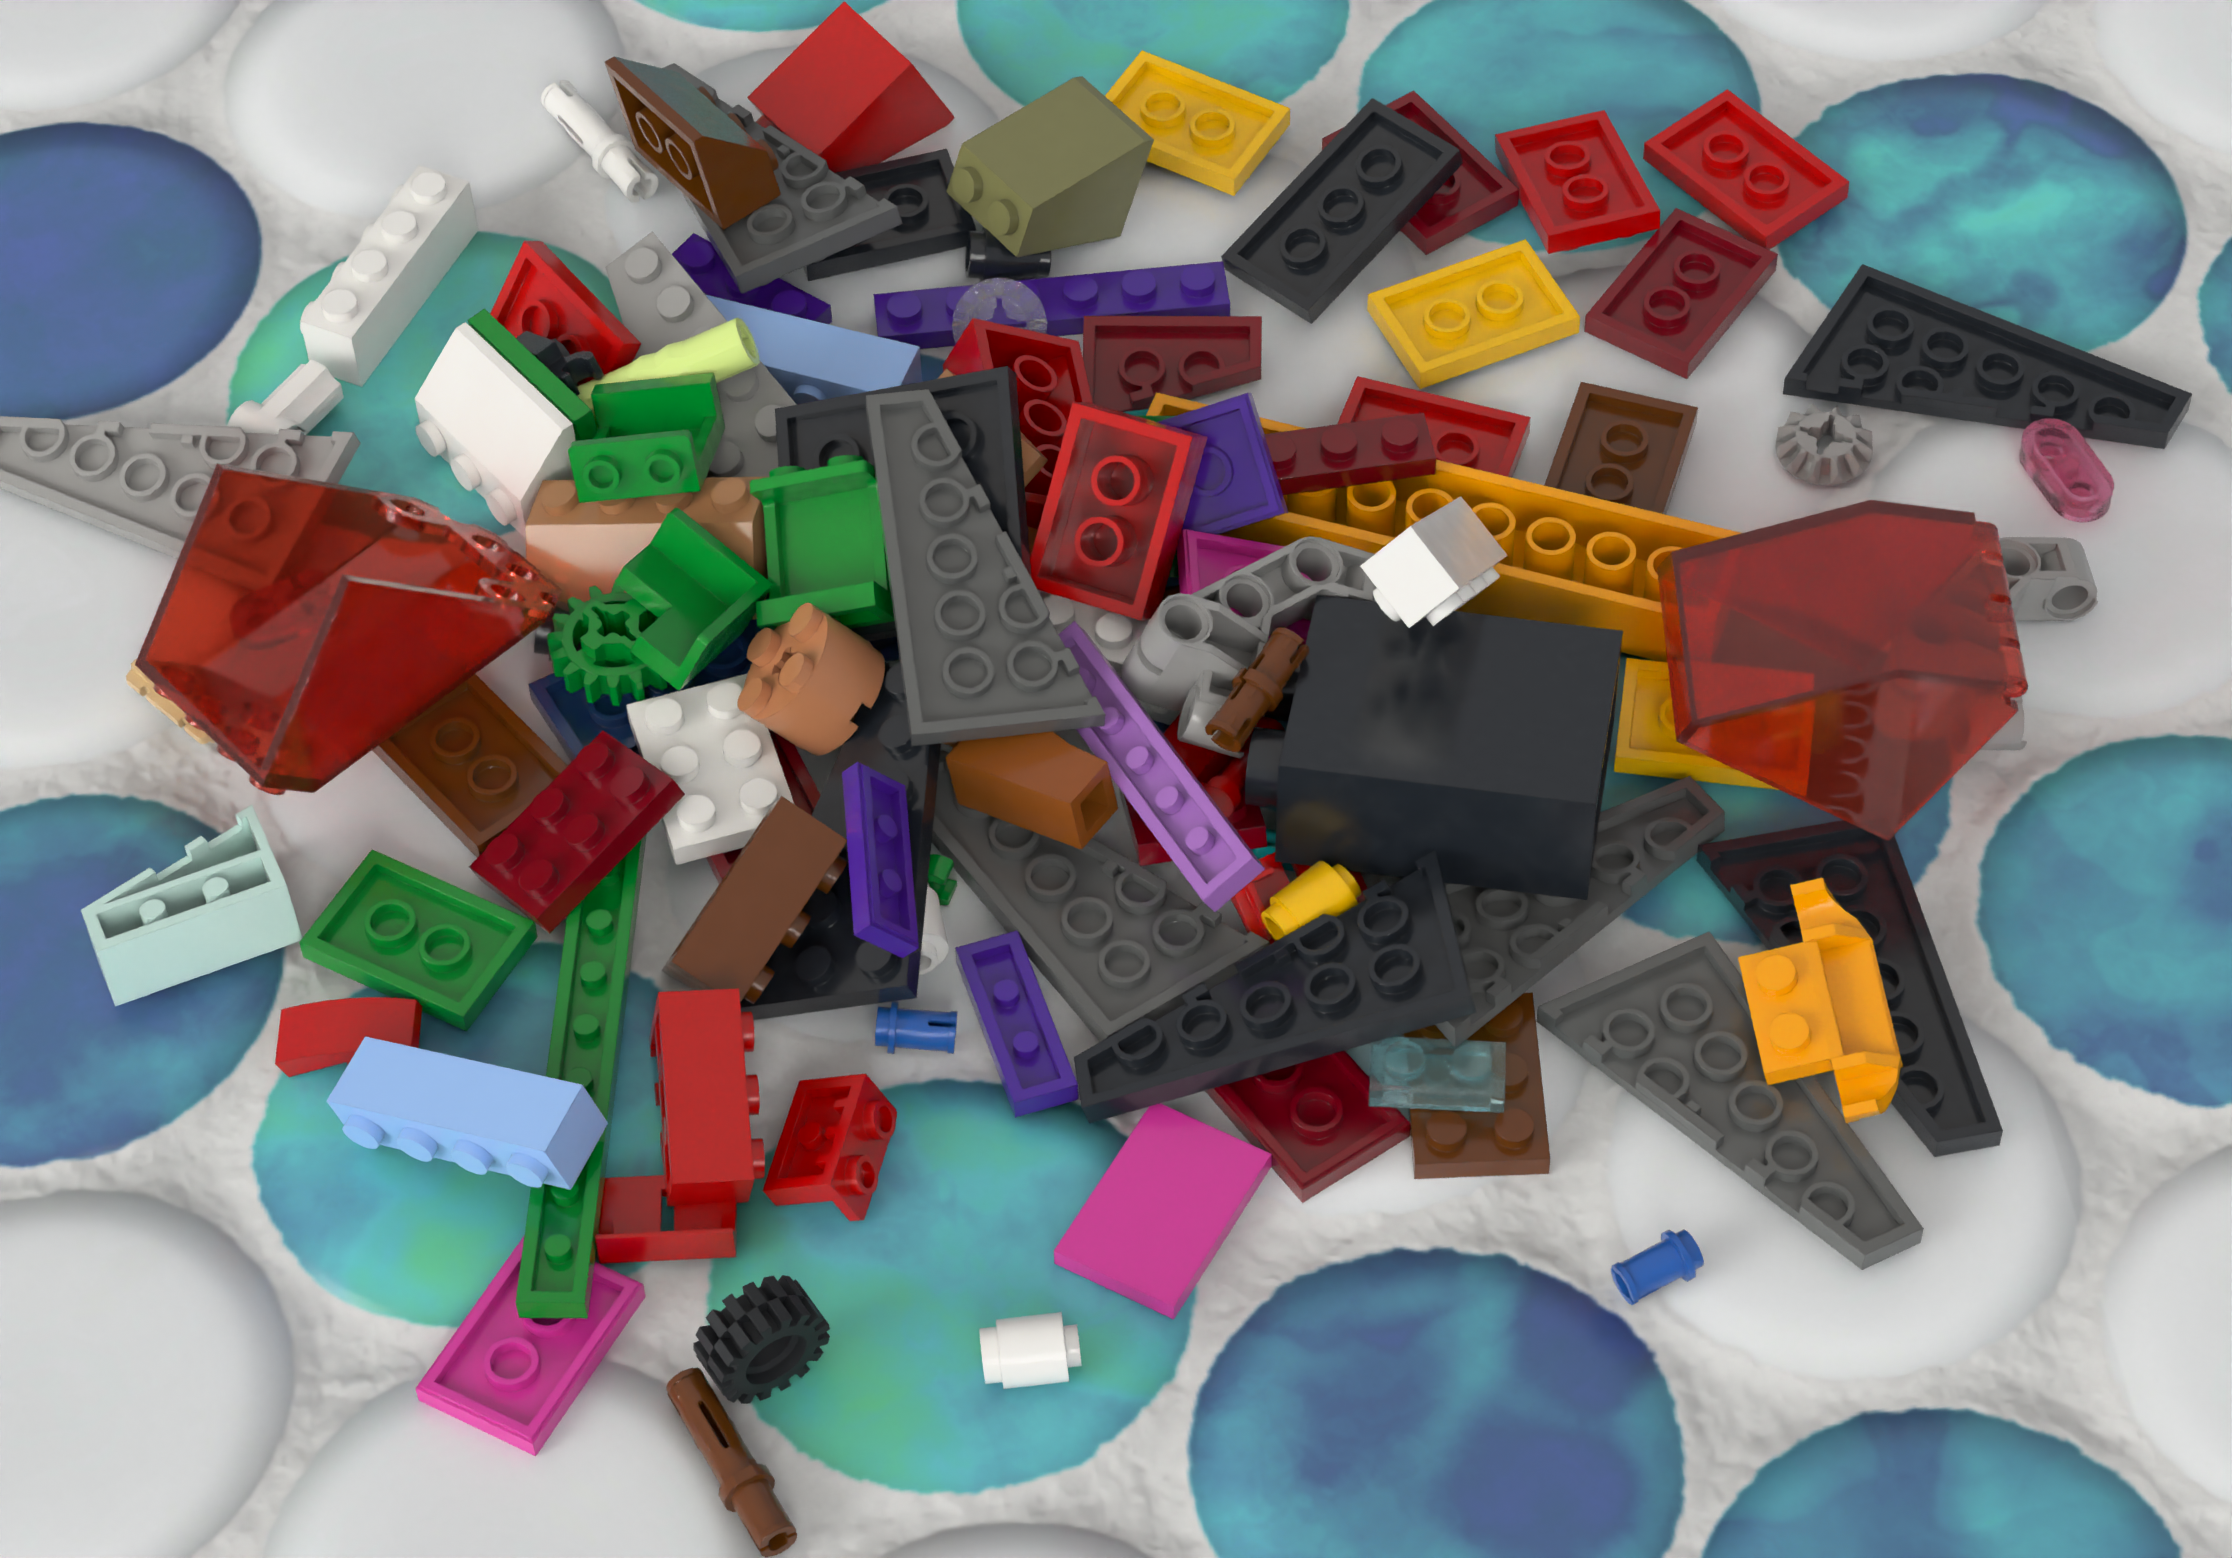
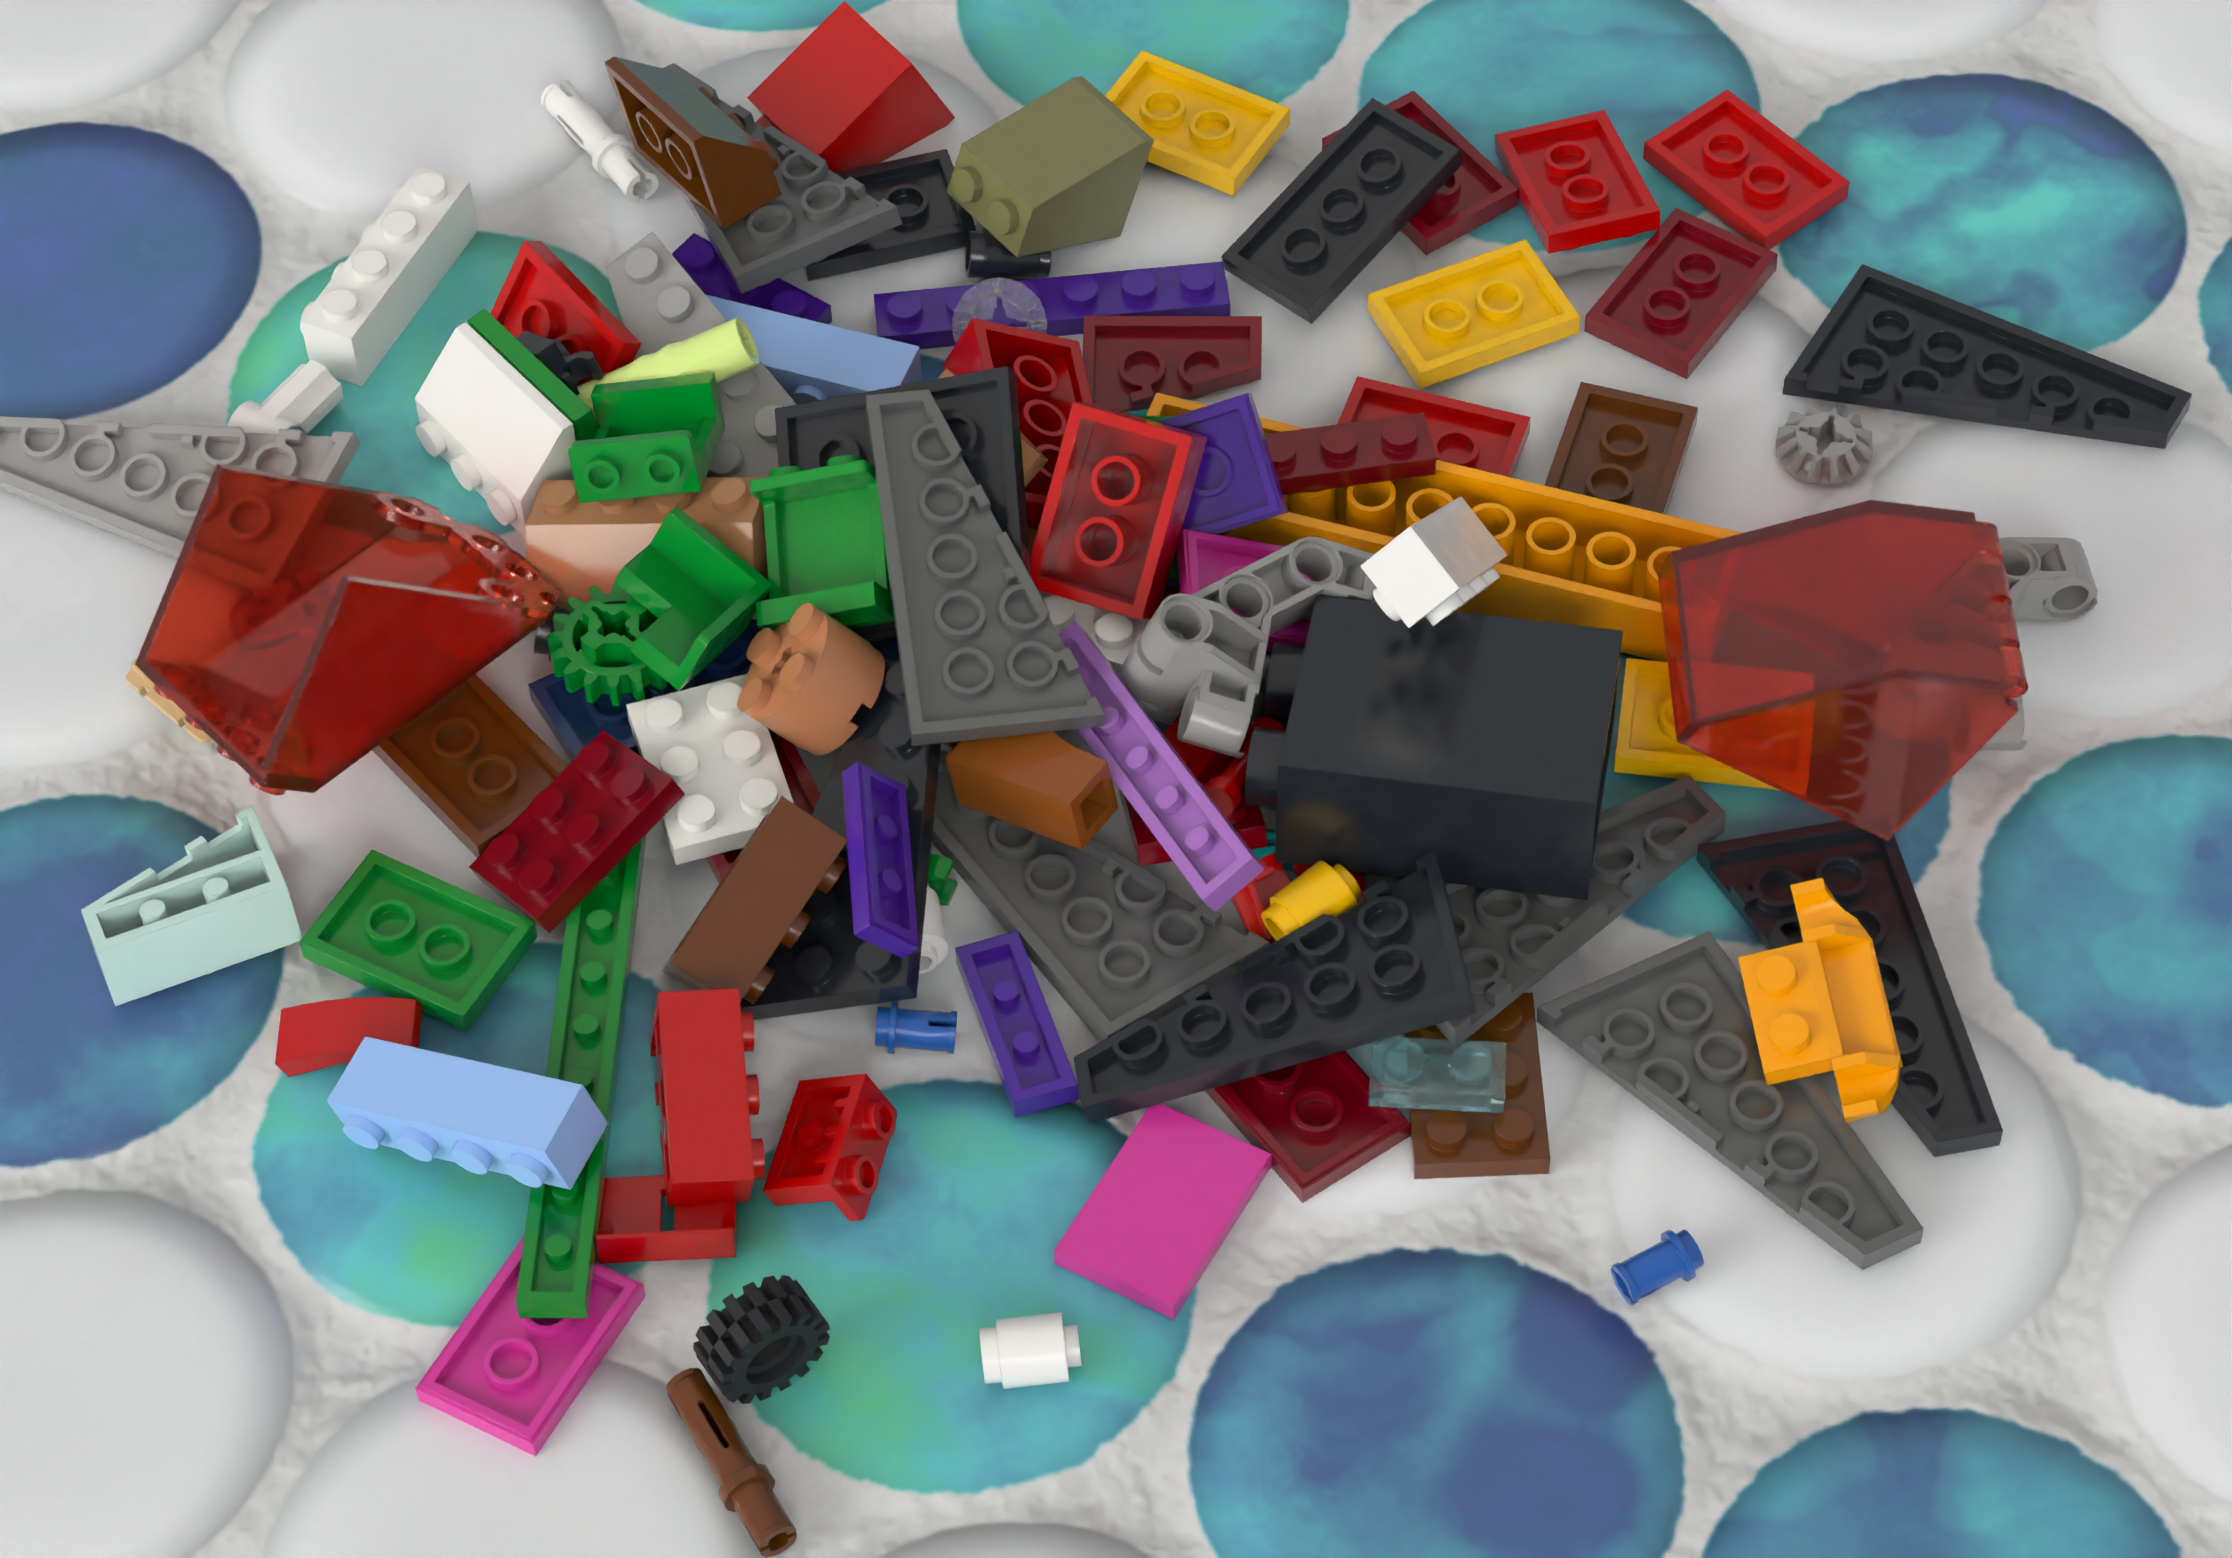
(1257, 689): reddish brown pin -> none
(2074, 478): clear pink plate -> none

